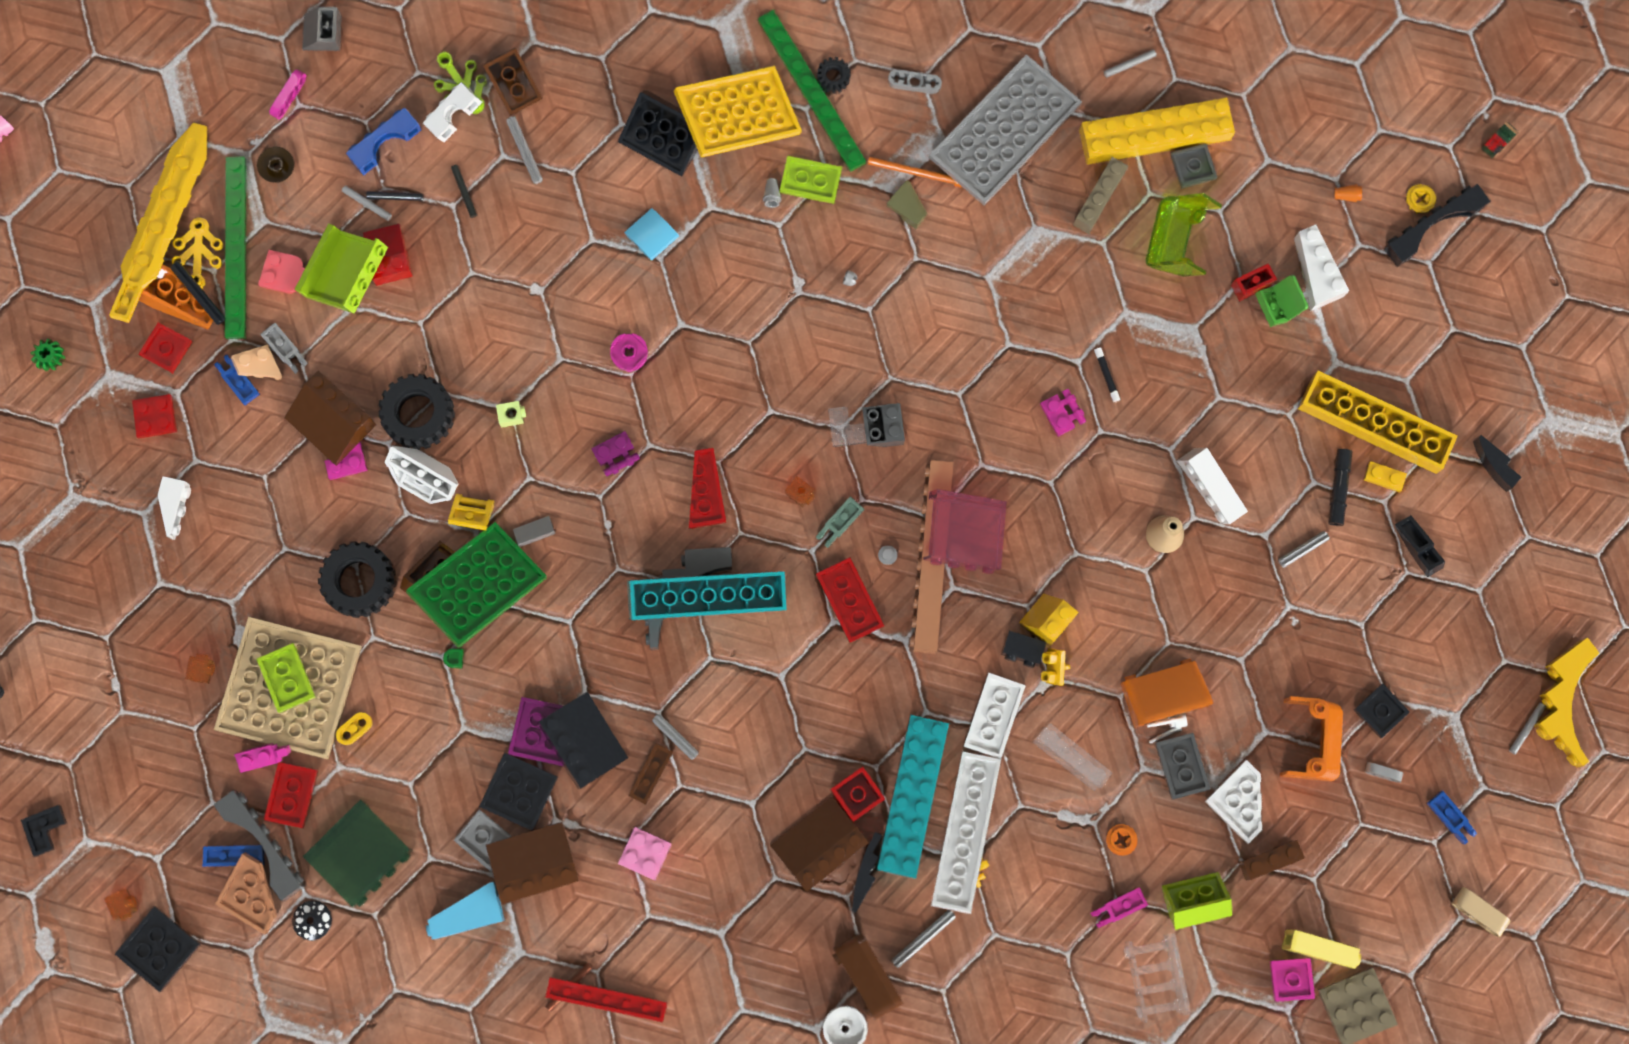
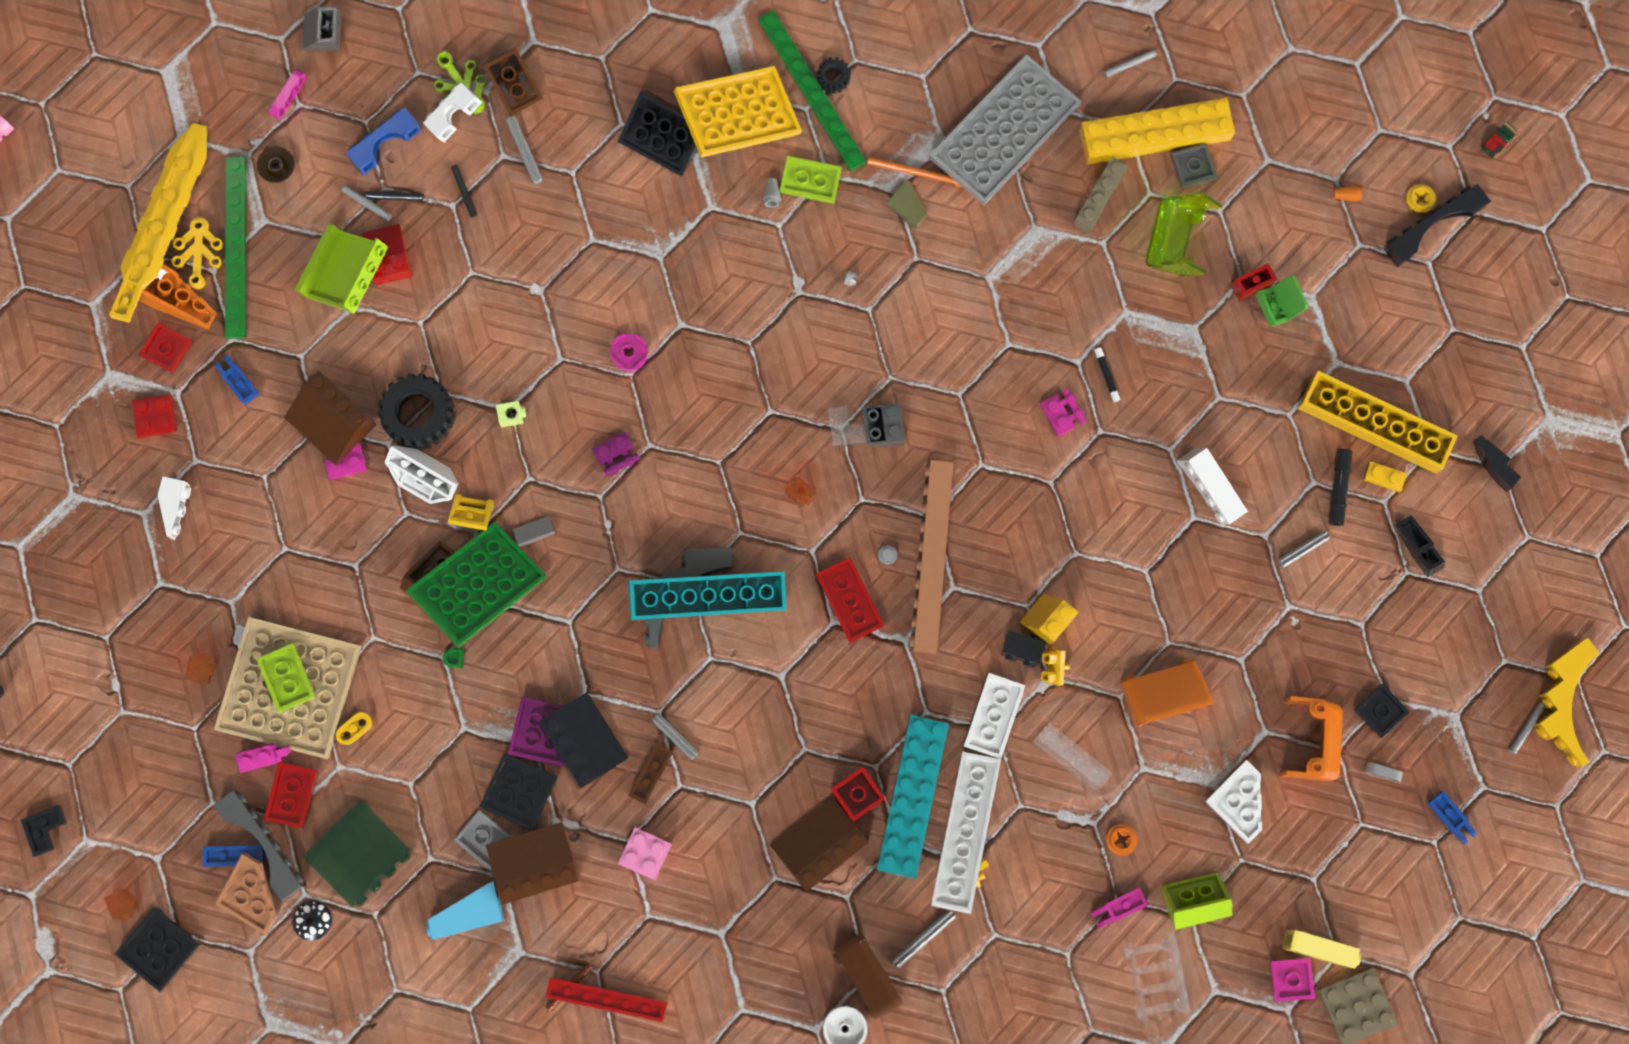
(45, 349): green gear -> none
(198, 293): black axle -> none
(256, 362): light nougat wing -> none
(281, 272): coral plate -> none
(282, 346): light grey hinge -> none
(336, 565): black tyre -> none
(651, 234): medium azure slope -> none
(706, 494): red wing -> none
(841, 520): sand green hinge -> none
(864, 880): black slope -> none
(928, 77): light grey beam -> none
(966, 531): clear pink panel -> none
(1165, 534): tan cone -> none
(1174, 721): white plant -> none
(1182, 766): dark grey plate -> none
(1271, 860): reddish brown arch -> none
(1319, 269): white wedge -> none
(1481, 912): tan beam -> none

